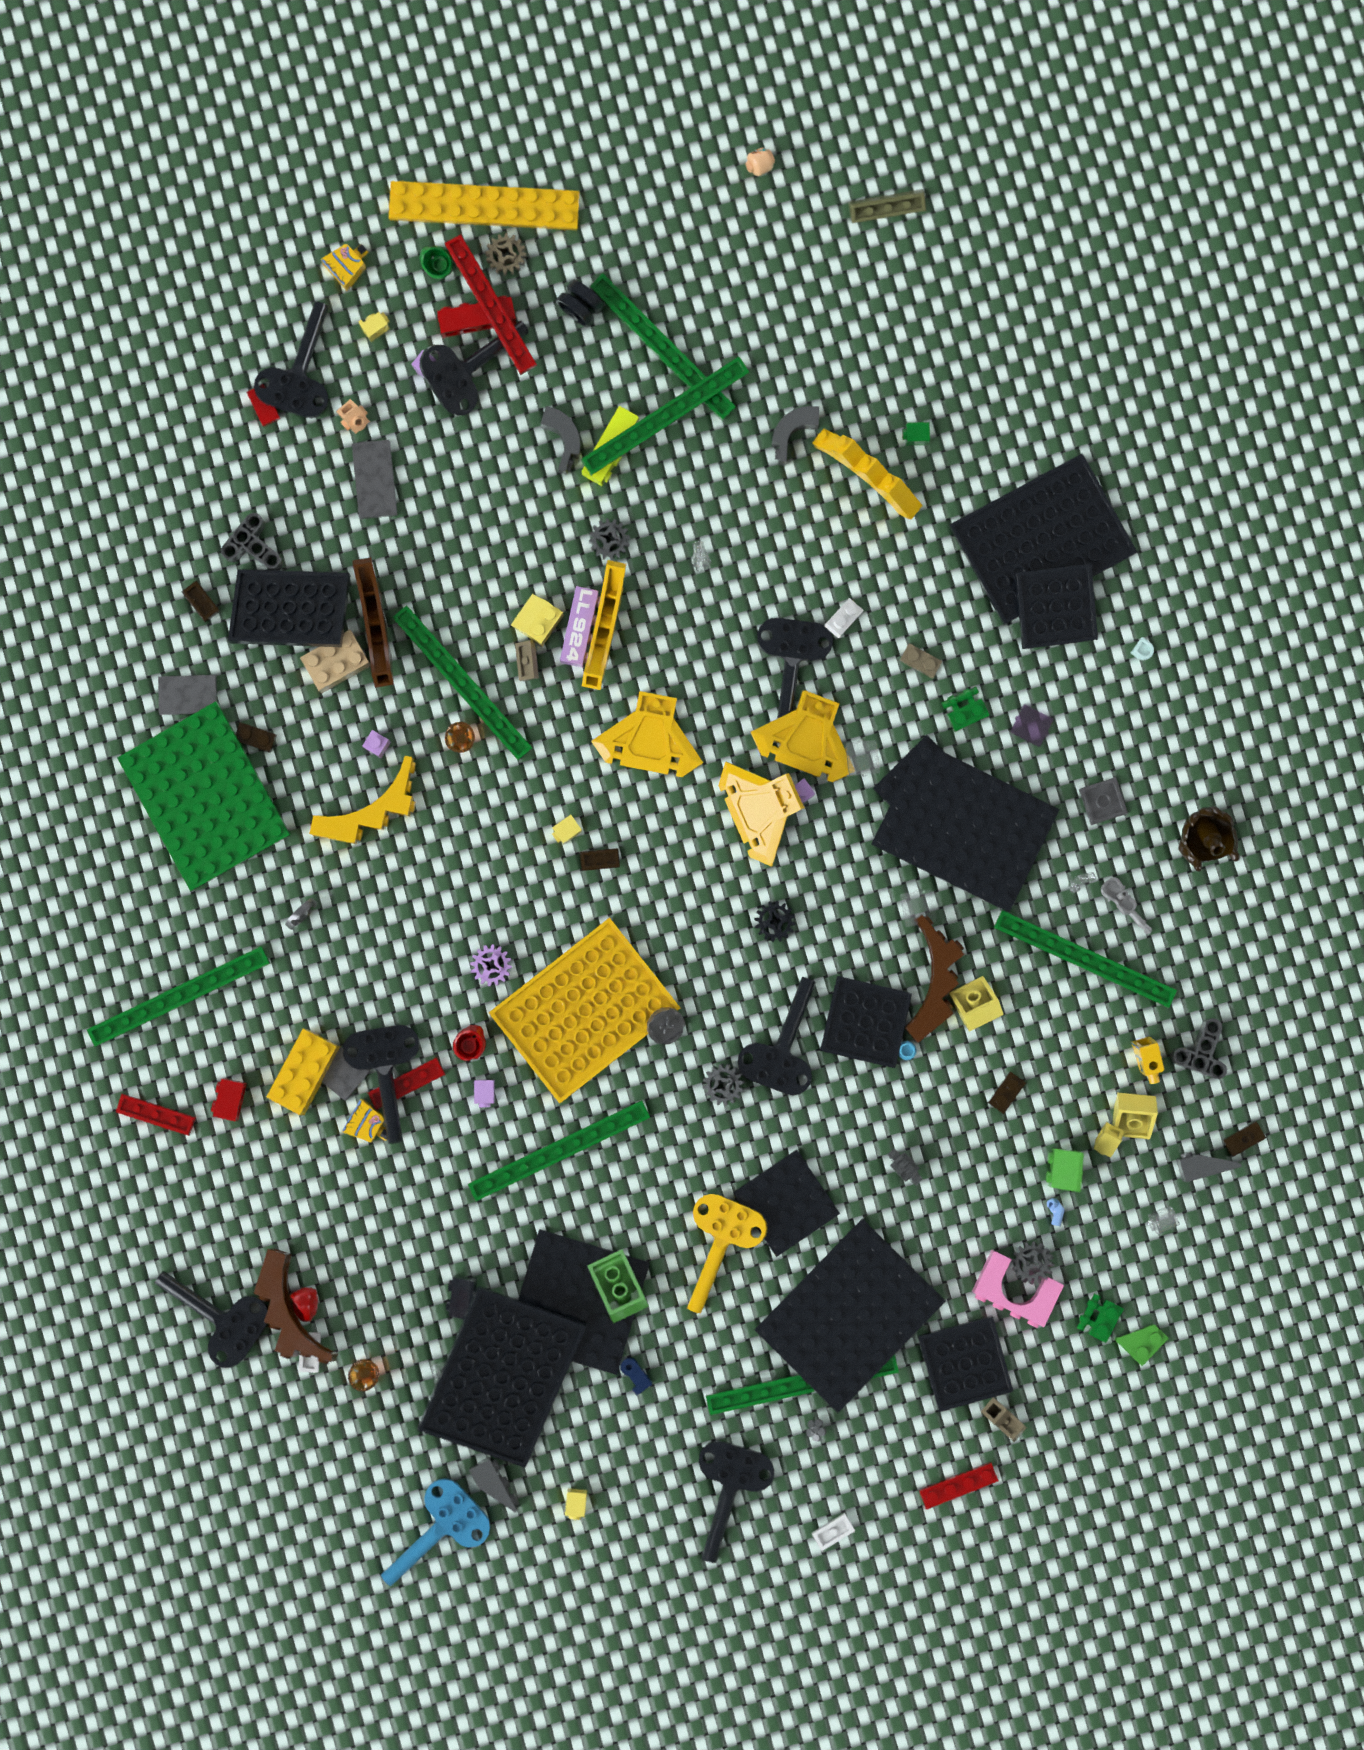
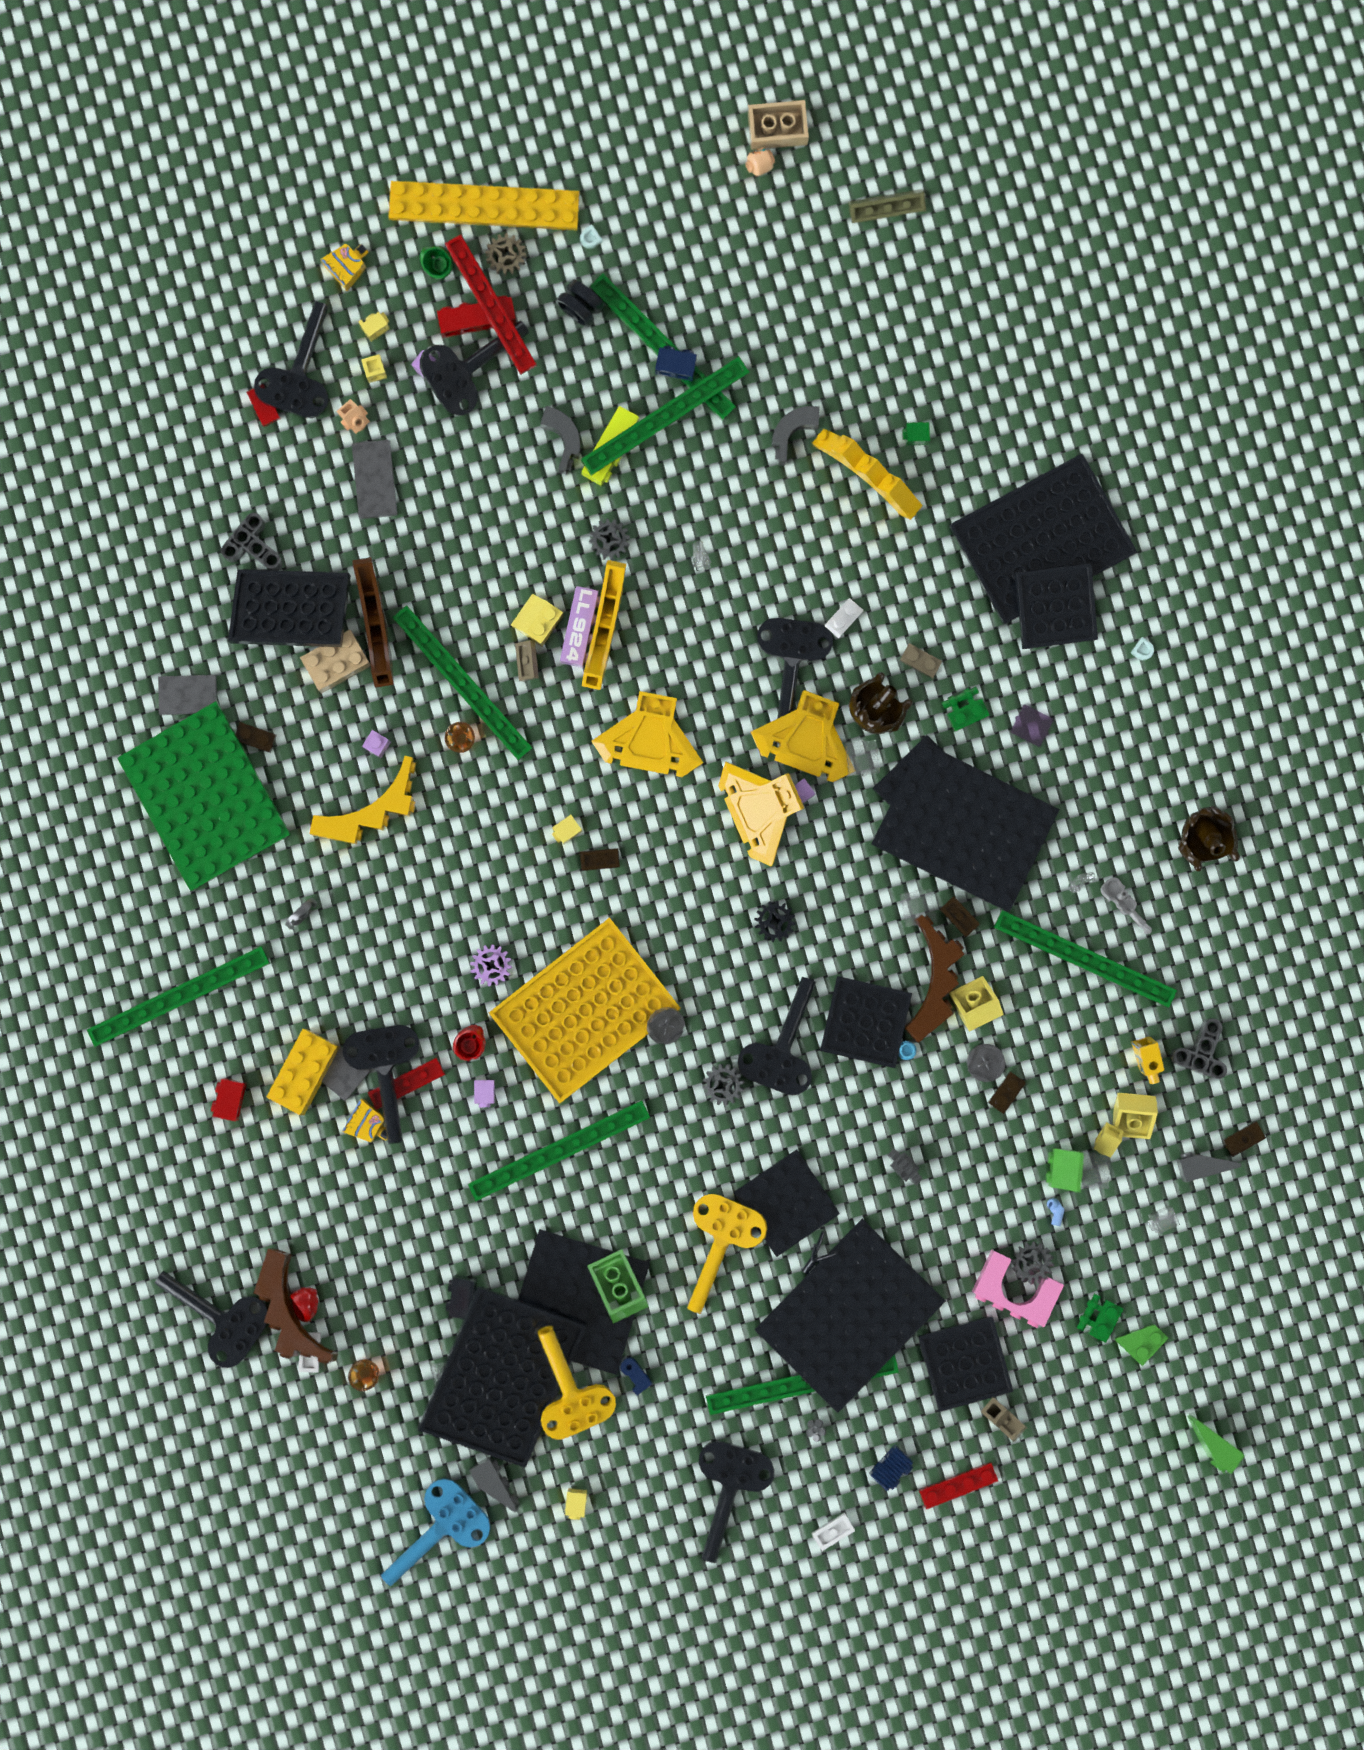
(155, 1114): red tile -> none
(200, 601): dark brown plate -> none
(374, 368): none -> light yellow brick
(577, 1407): none -> yellow piece
(590, 237): none -> light aqua tile
(676, 363): none -> dark blue brick
(778, 124): none -> tan brick
(813, 1259): none -> black plant
(876, 707): none -> dark brown piece
(891, 1468): none -> dark blue brick
(959, 916): none -> dark brown plate
(985, 1062): none -> flat silver tile
(1095, 1171): none -> clear piece
(1103, 801): flat silver tile -> none
(1223, 1454): none -> bright green slope

